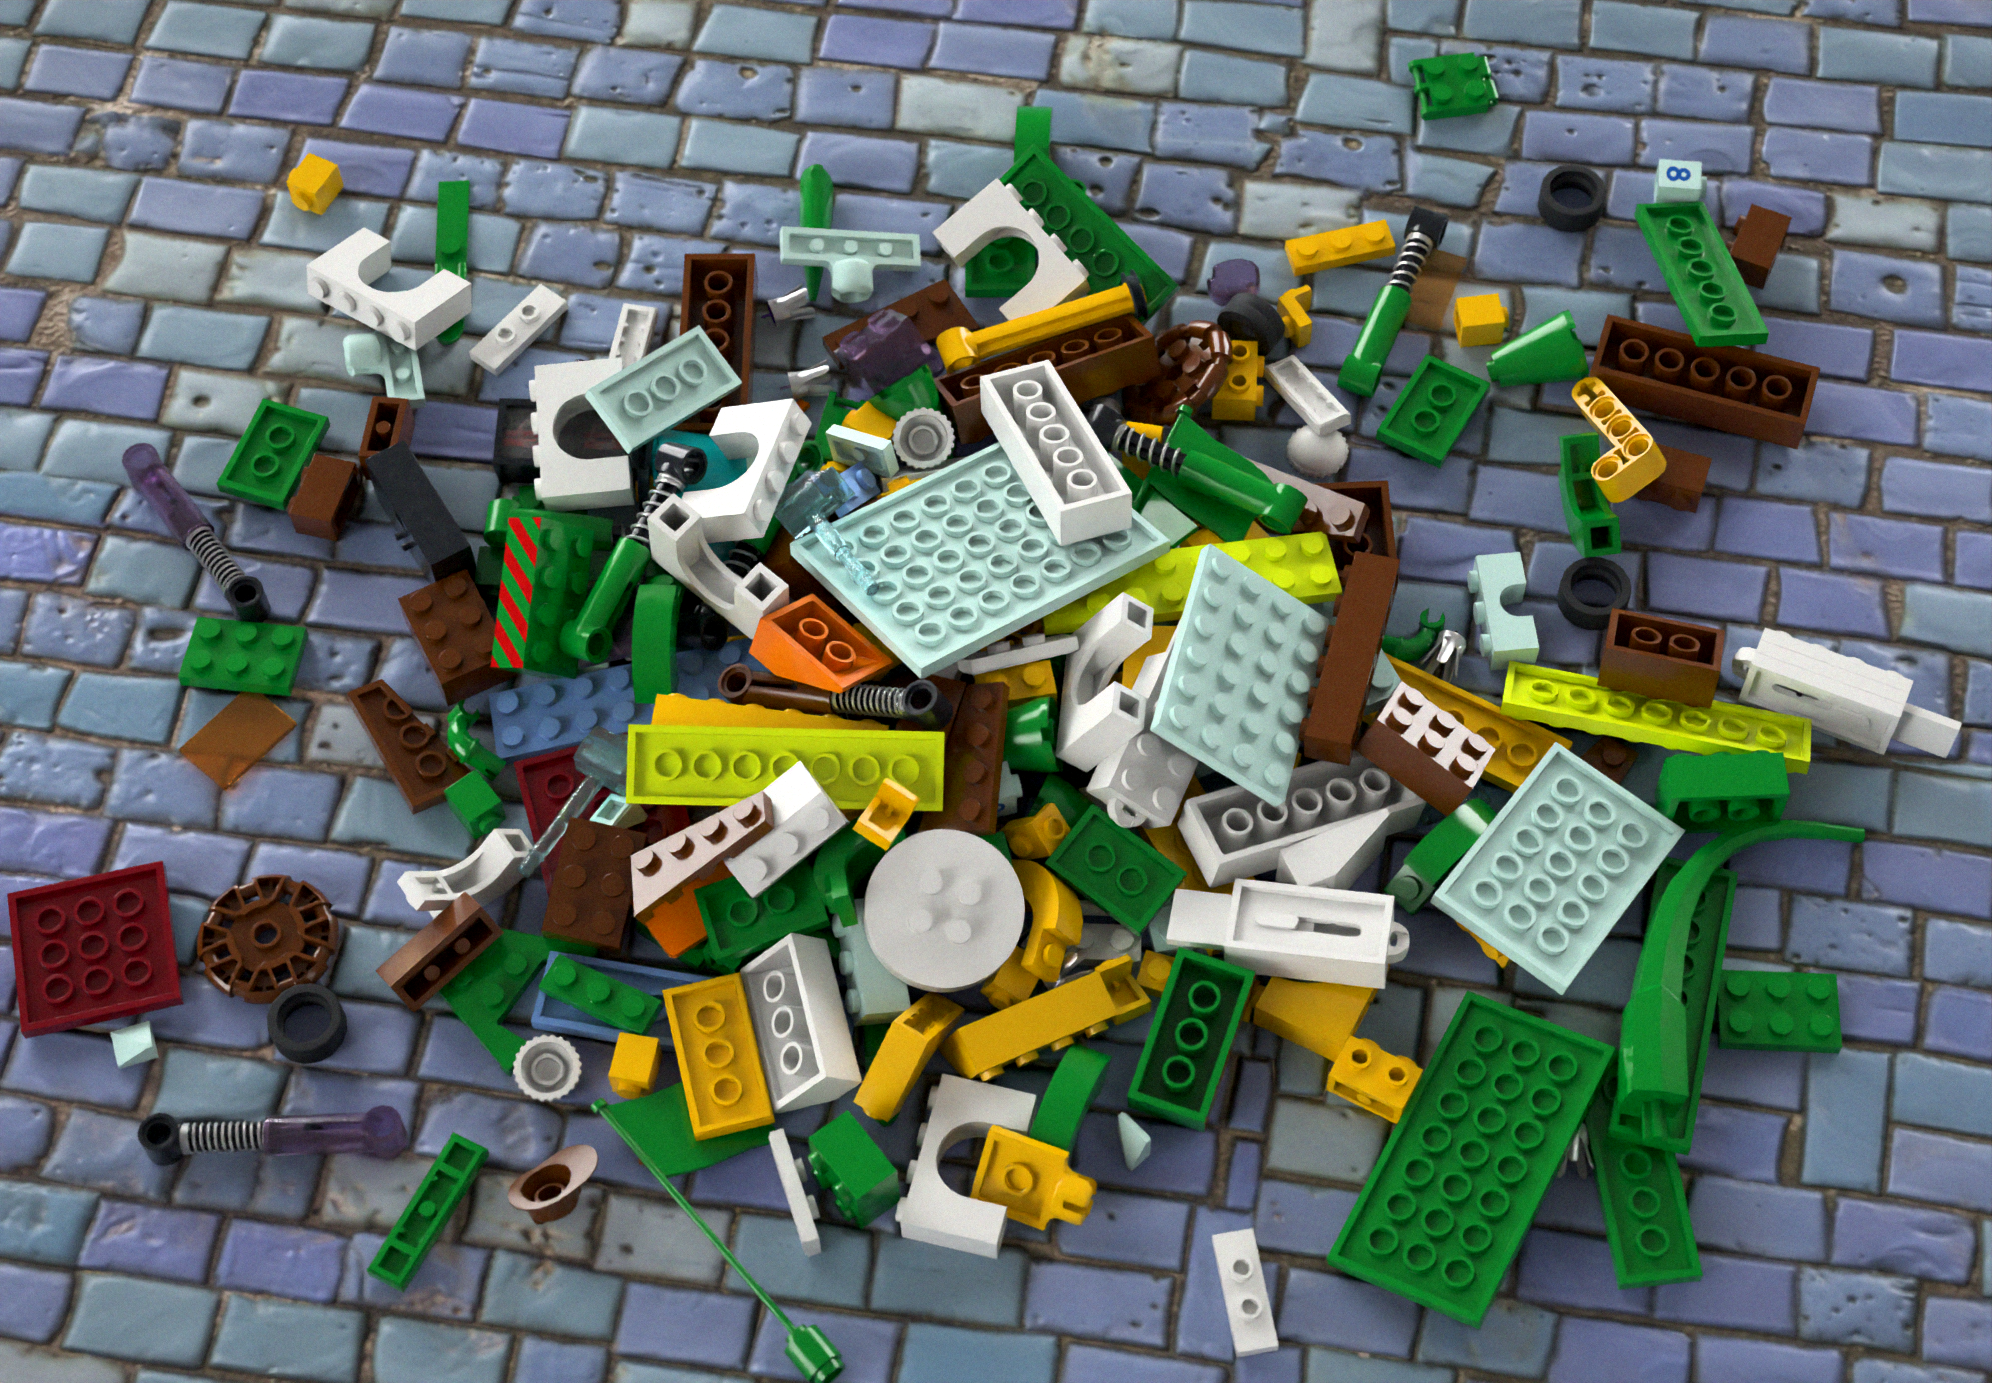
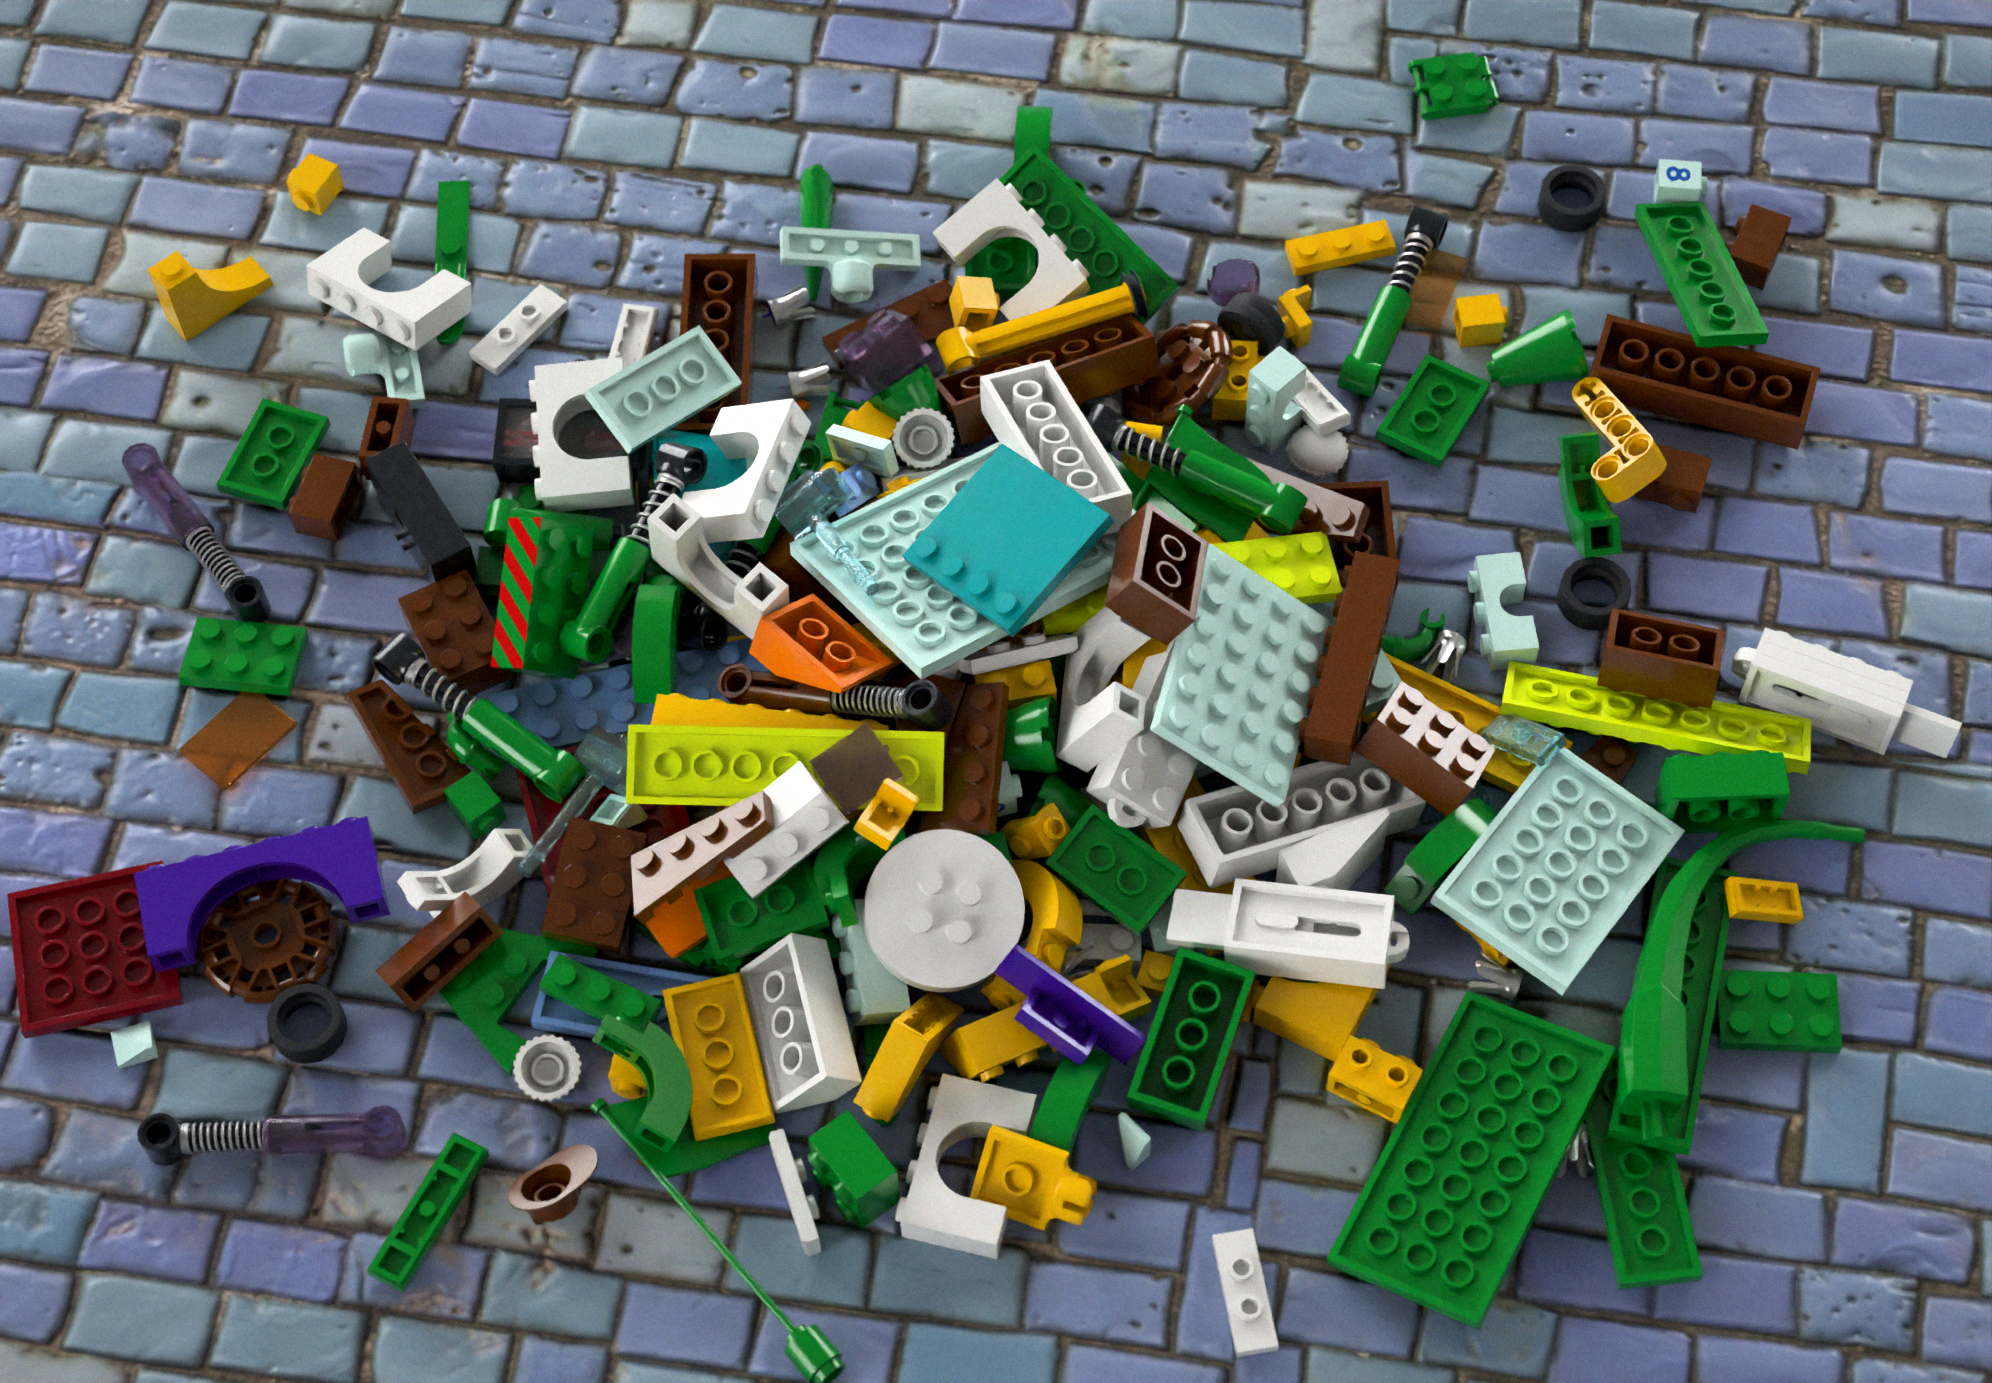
(184, 894): none -> dark purple arch
(201, 297): none -> yellow arch
(552, 770): none -> piece
(663, 1071): none -> green arch
(856, 768): none -> piece
(974, 303): none -> yellow brick
(1008, 539): none -> teal plate
(1065, 1013): none -> dark purple bracket
(1156, 574): none -> reddish brown brick
(1269, 407): none -> light aqua arch
(1506, 979): none -> flat silver piece
(1524, 738): none -> clear light blue plate
(1763, 900): none -> yellow plate

